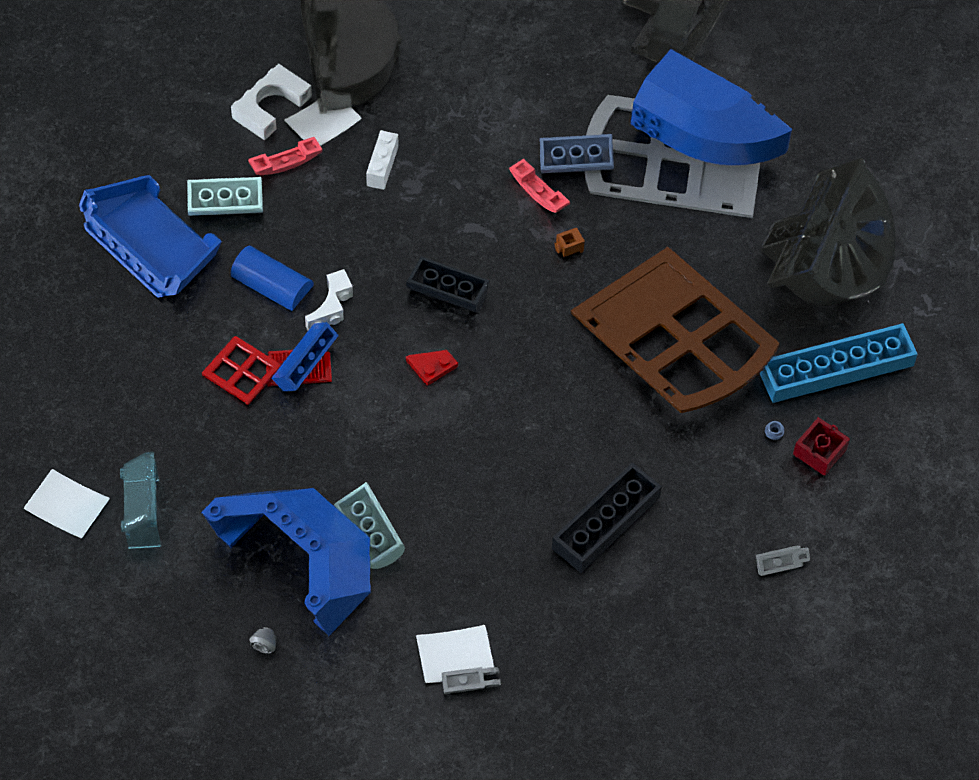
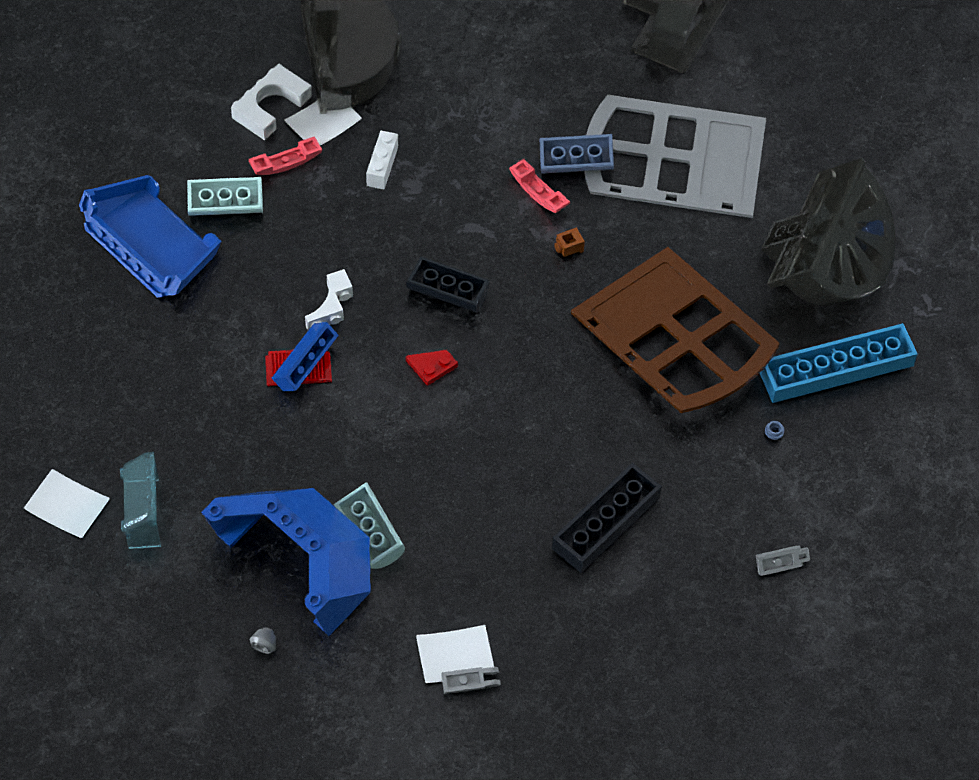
(241, 370): red window -> none
(270, 277): blue brick -> none
(706, 115): blue windscreen -> none
(821, 446): dark red brick -> none

